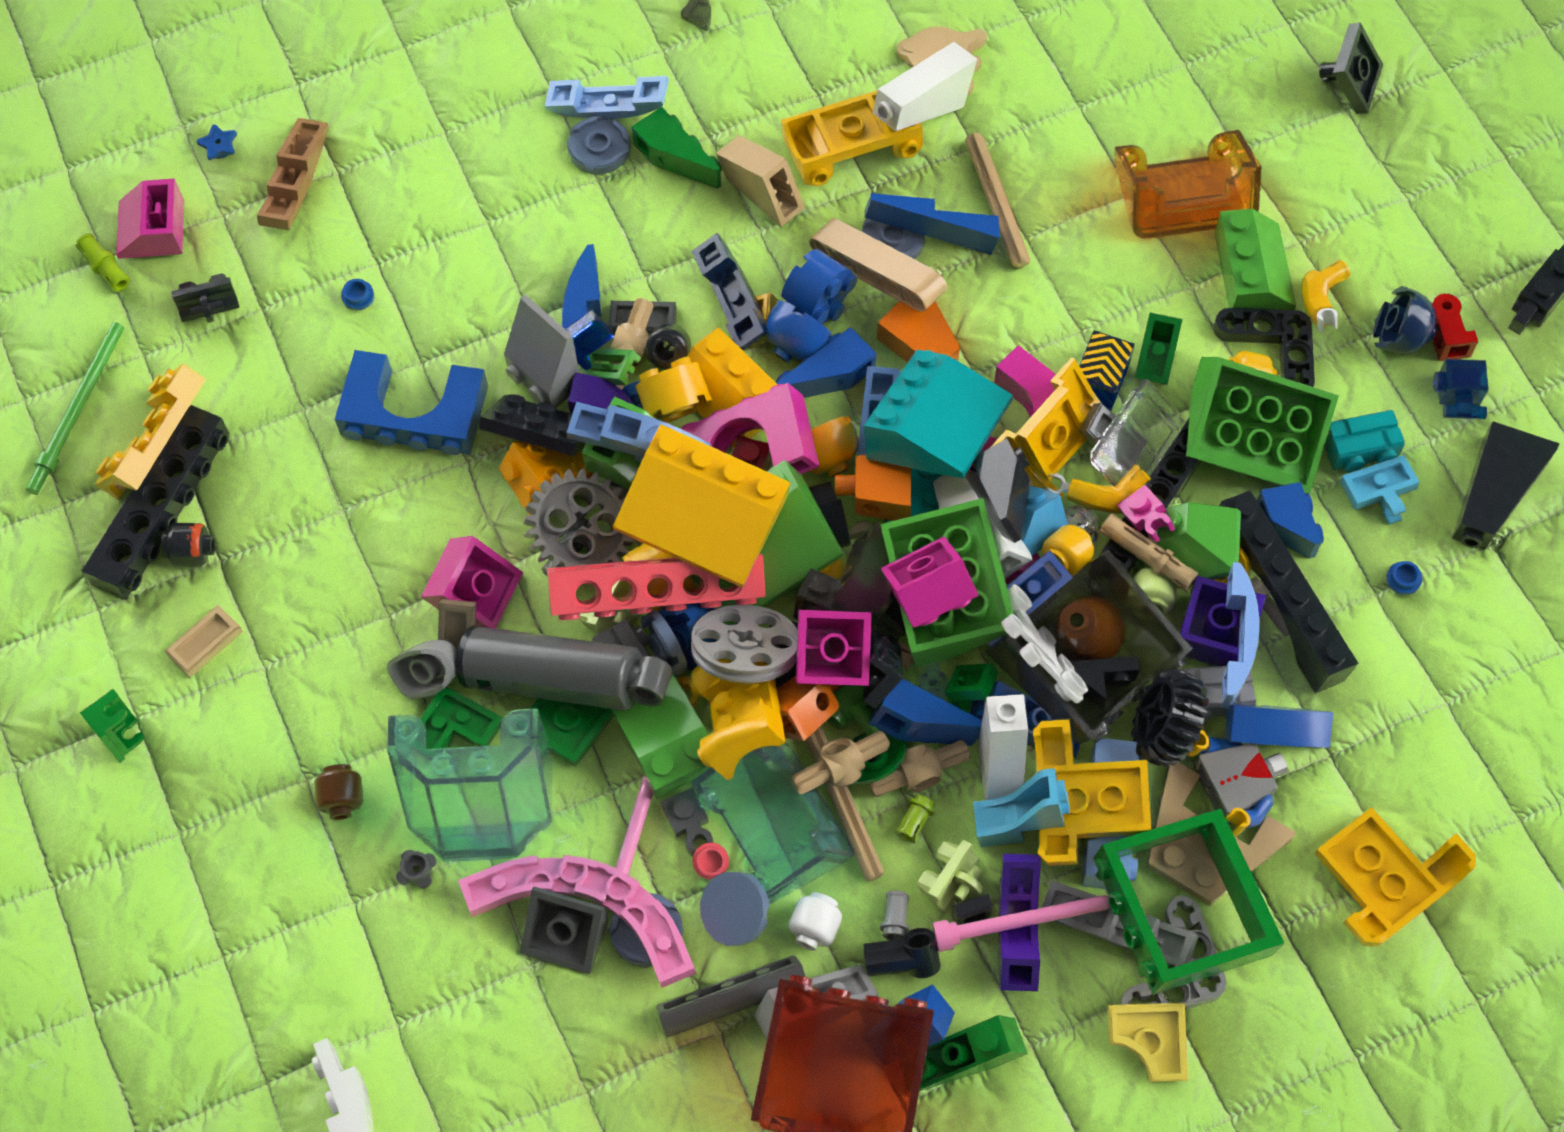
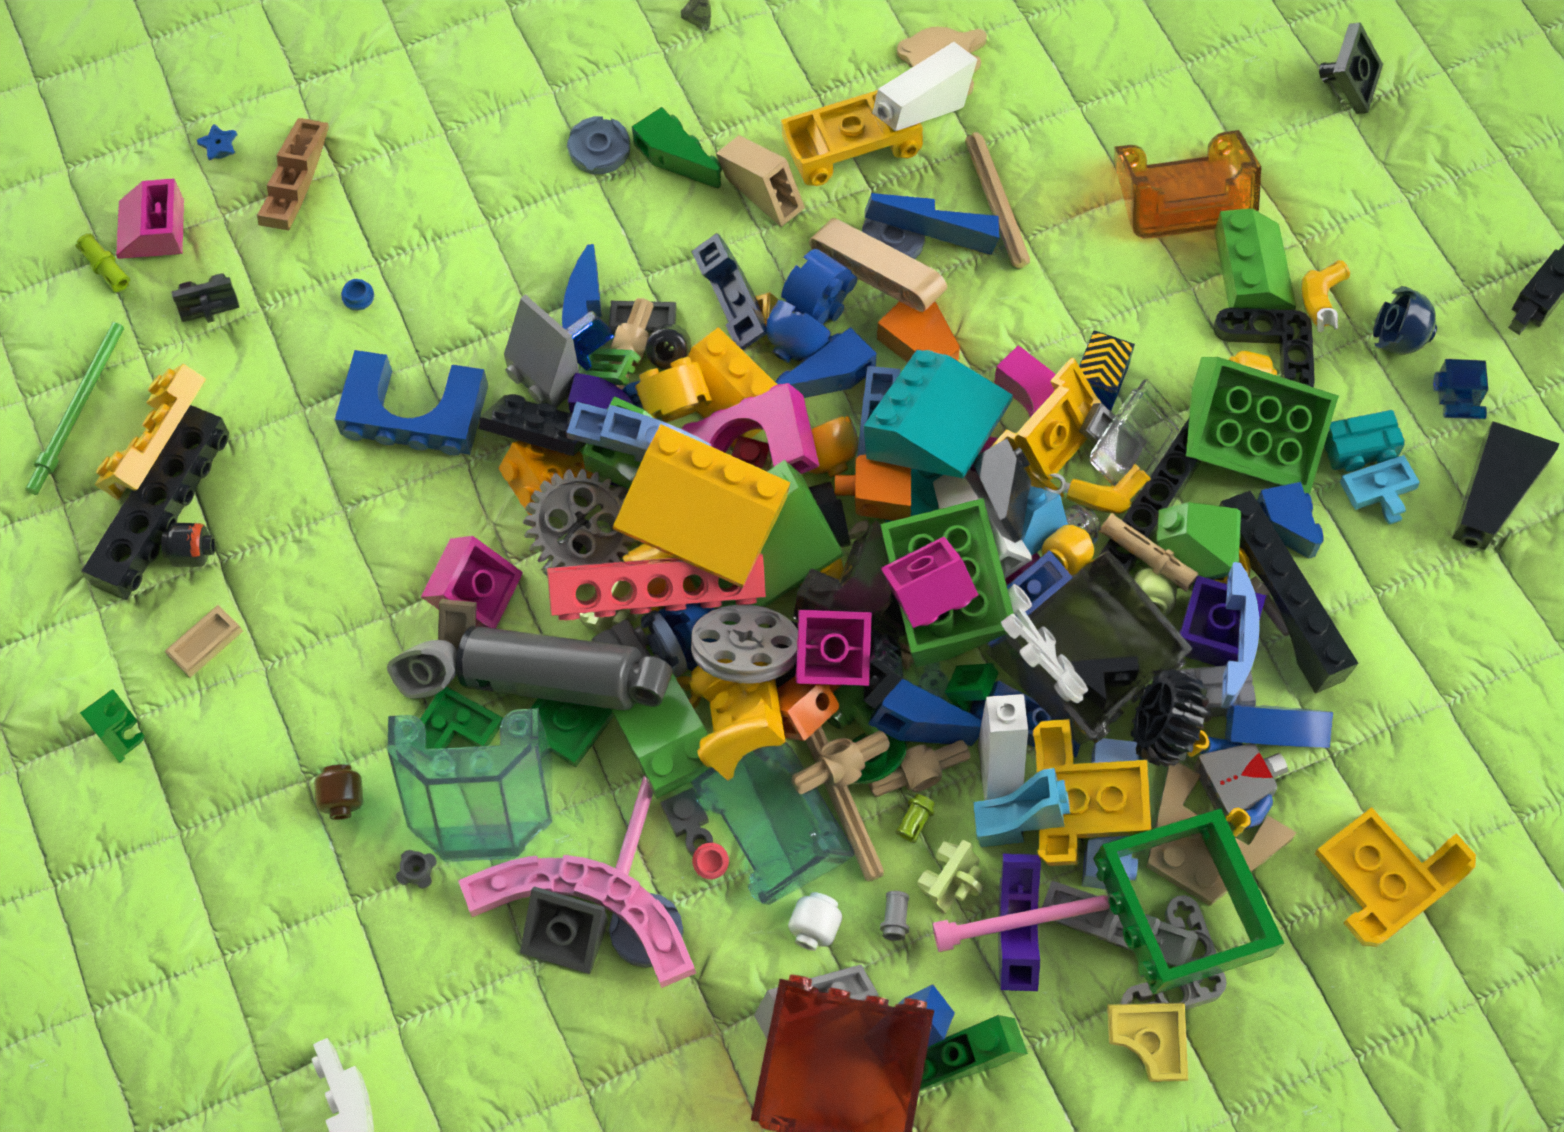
(613, 102): light blue slope -> none
(724, 997): dark grey brick -> none
(734, 908): sand blue tile -> none
(913, 953): black piece -> none
(972, 910): black tile -> none
(1089, 629): reddish brown cone -> none
(1145, 512): plate -> none
(1158, 348): green slope -> none
(1404, 578): blue plate -> none
(1451, 337): red leg -> none

